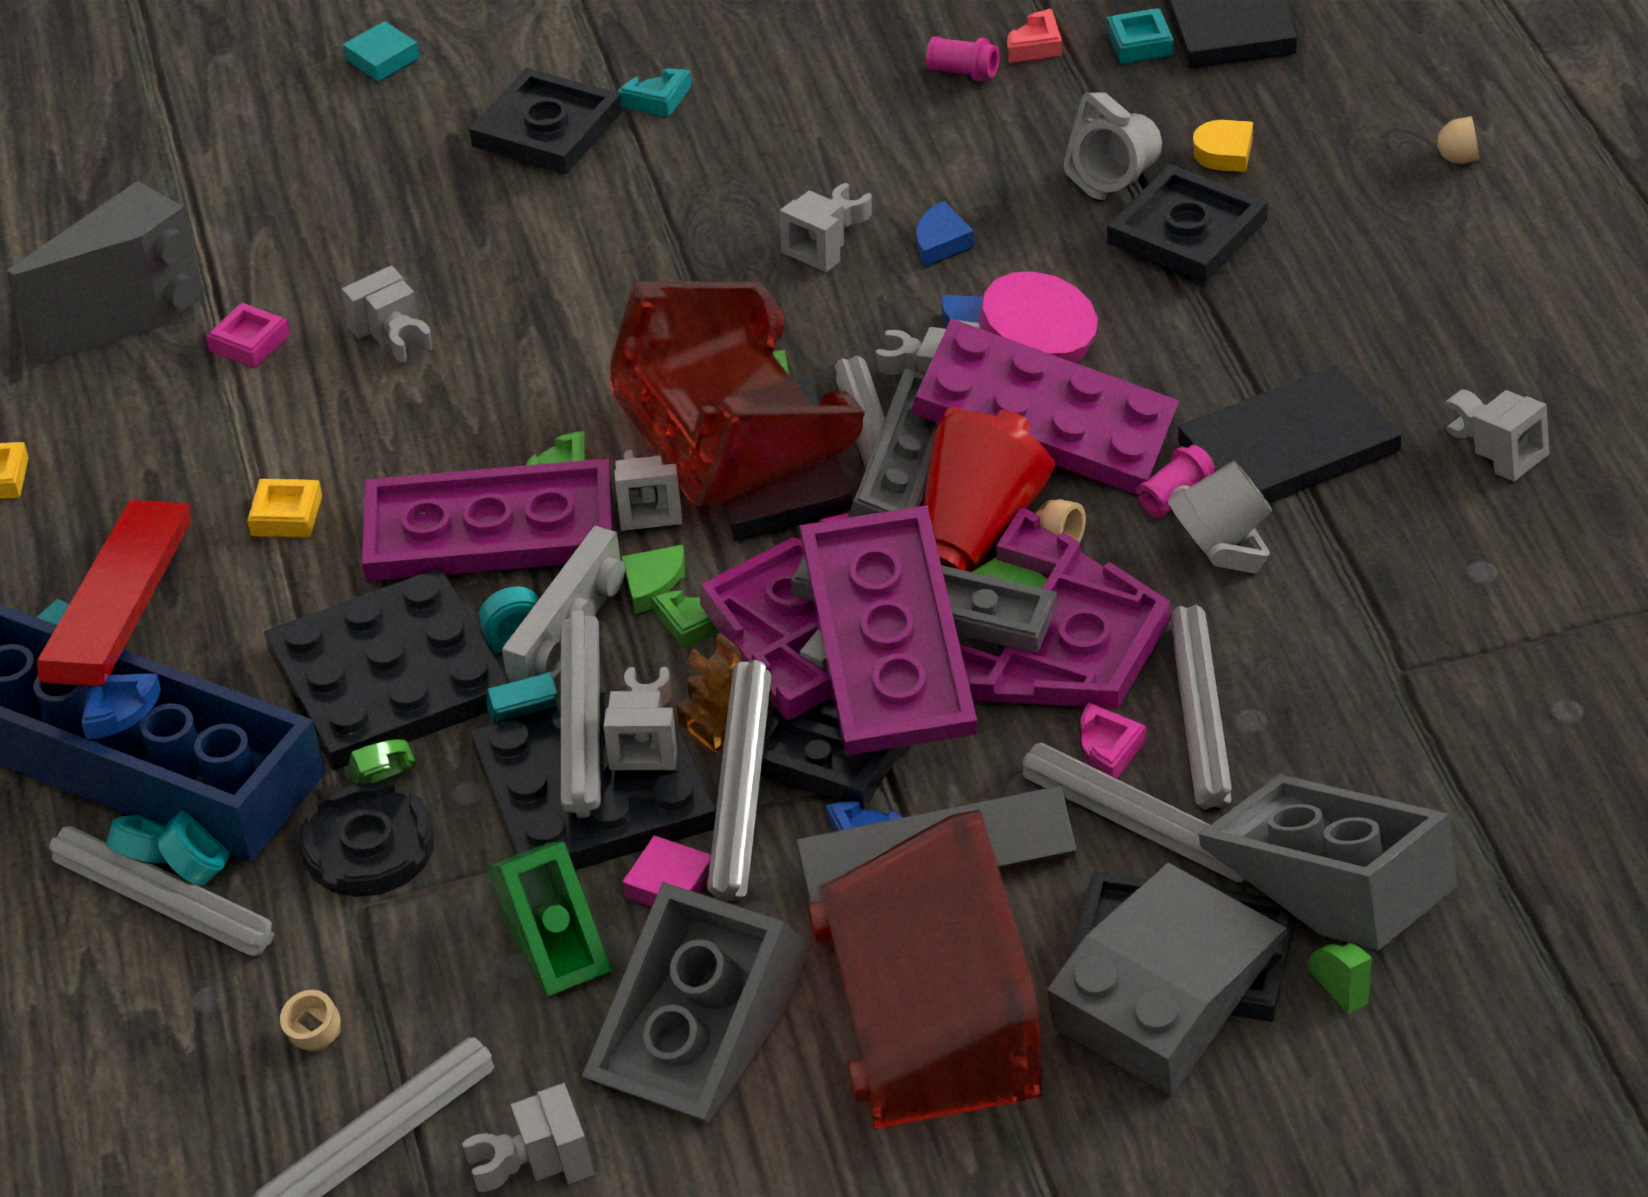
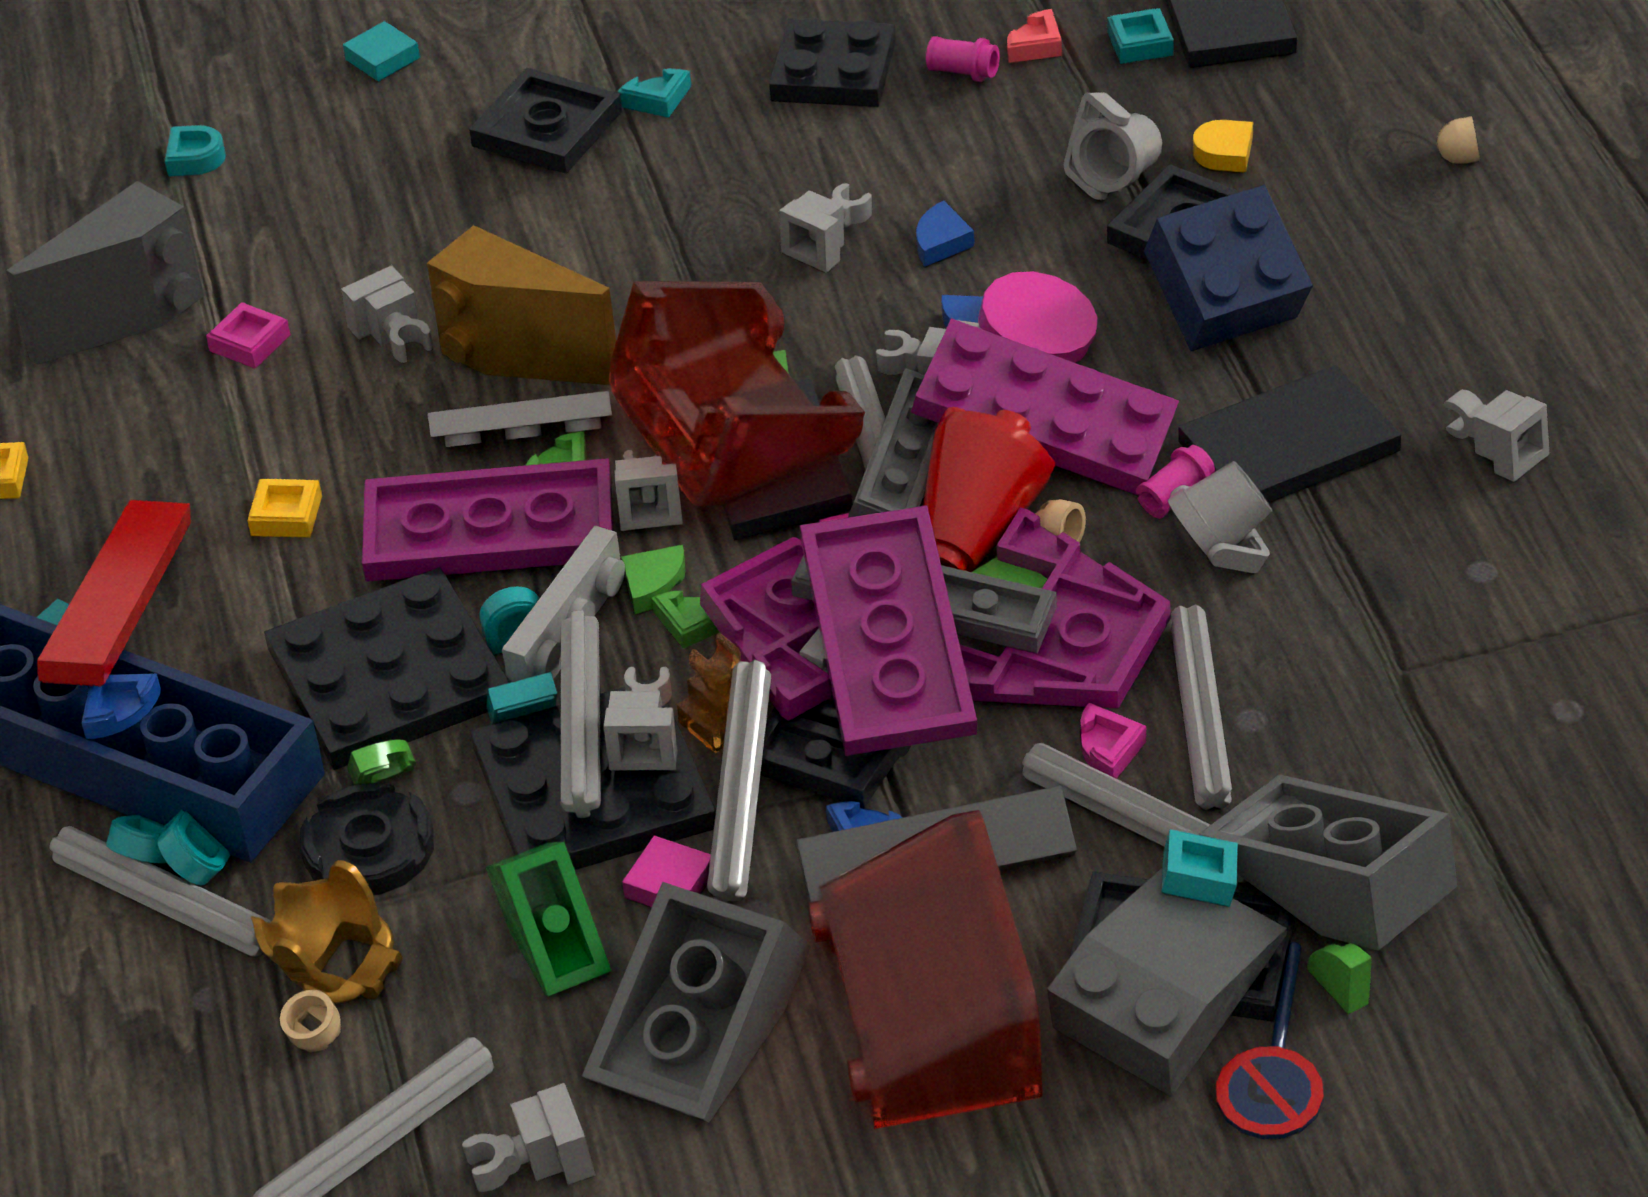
(194, 150): none -> teal tile
(313, 923): none -> pearl gold helmet
(520, 312): none -> pearl gold slope
(520, 418): none -> light grey plate
(832, 62): none -> black plate
(1199, 867): none -> teal tile
(1227, 267): none -> dark blue brick
(1272, 1088): none -> piece

